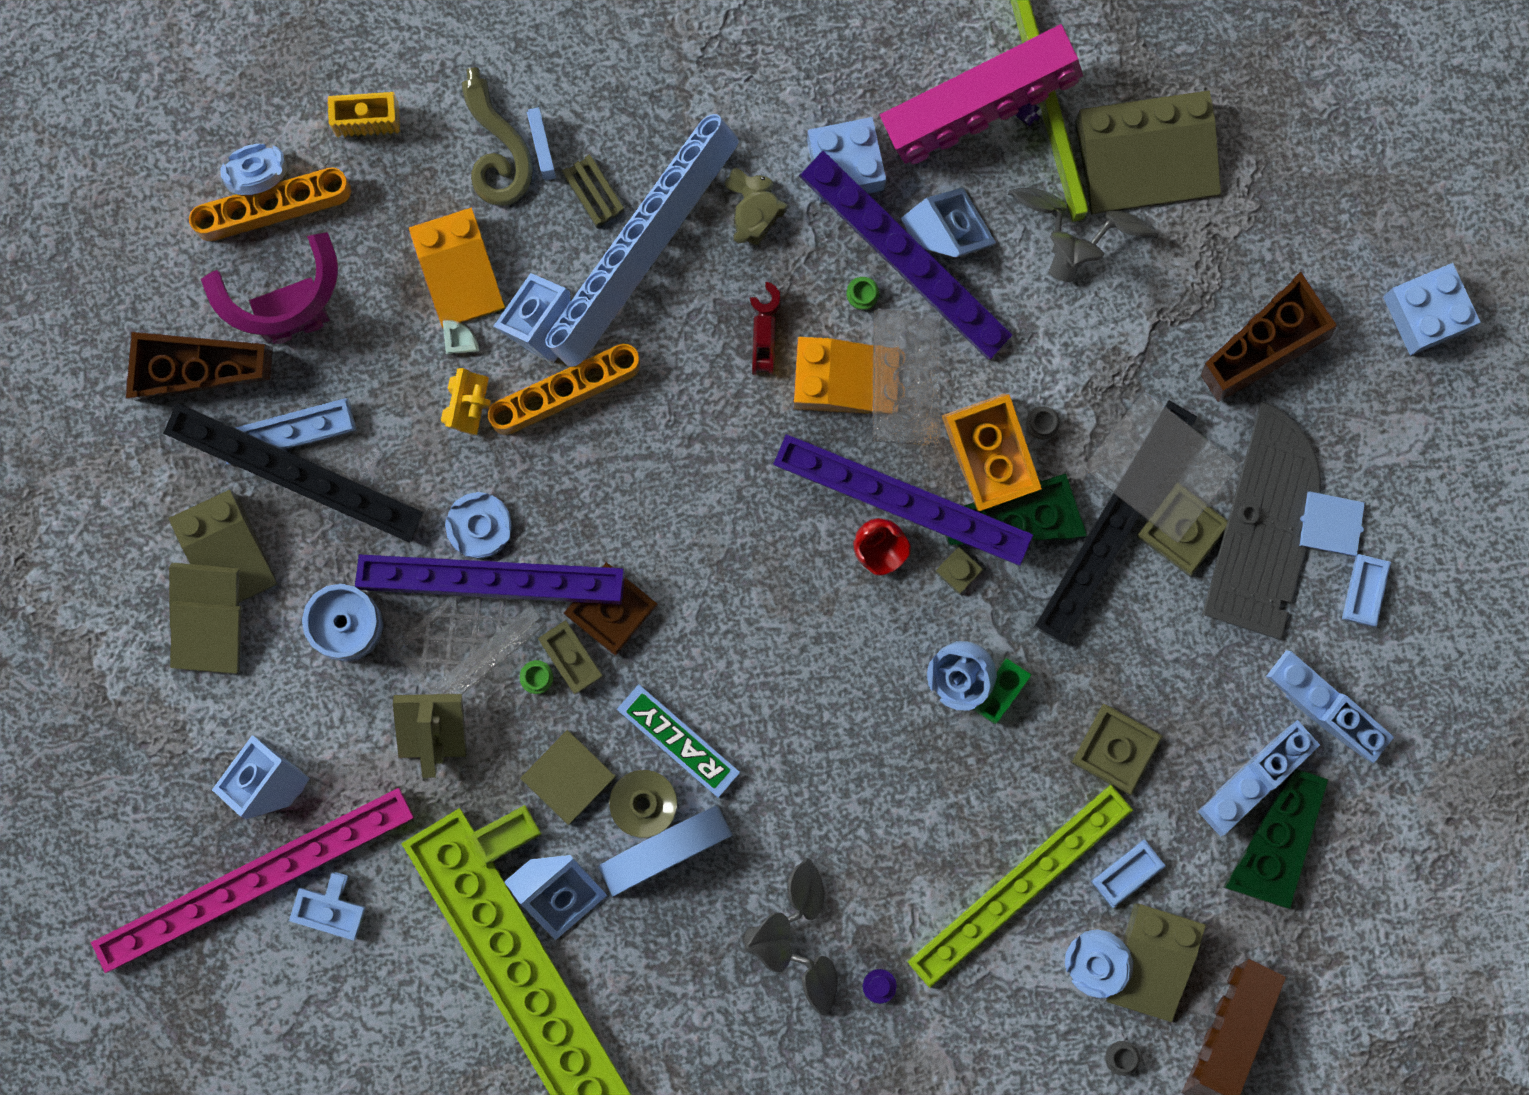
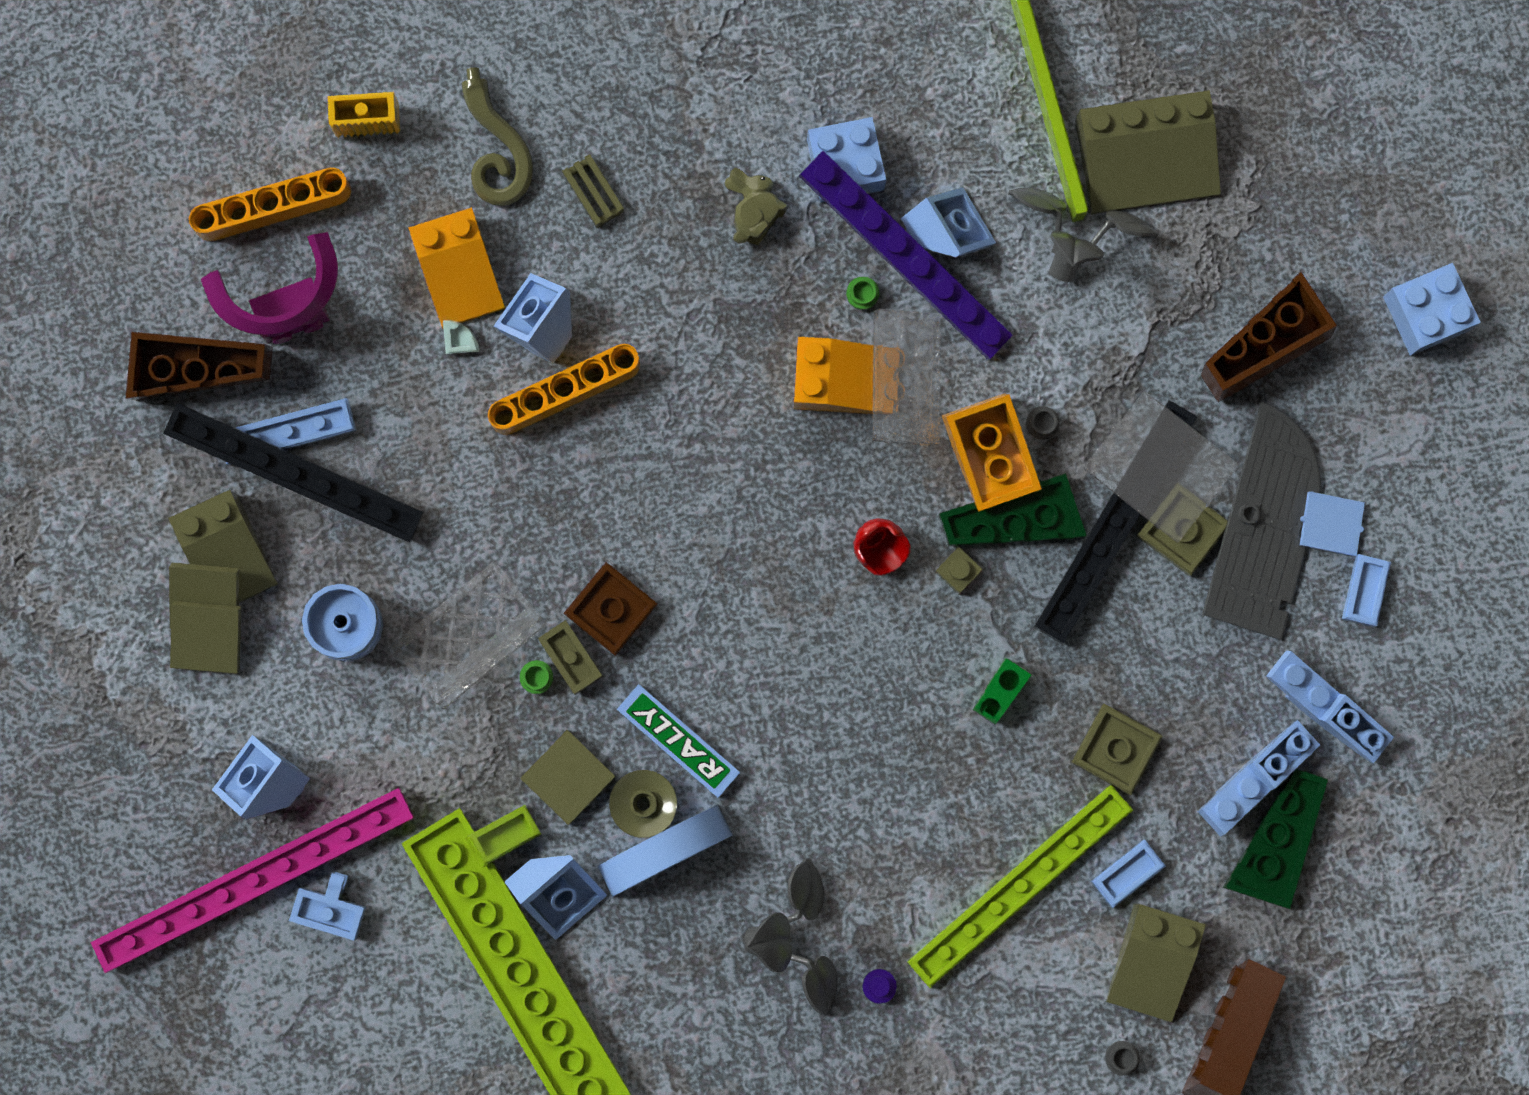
(253, 169): light blue tile -> none
(430, 729): olive bracket -> none
(466, 401): yellow hips -> none
(478, 525): light blue tile -> none
(490, 579): dark purple plate -> none
(541, 144): light blue tile -> none
(641, 240): light blue beam -> none
(765, 329): dark red piece -> none
(903, 500): dark purple plate -> none
(962, 675): light blue cylinder -> none
(983, 95): dark pink brick -> none
(1028, 113): dark purple plate -> none
(1099, 963): light blue tile -> none

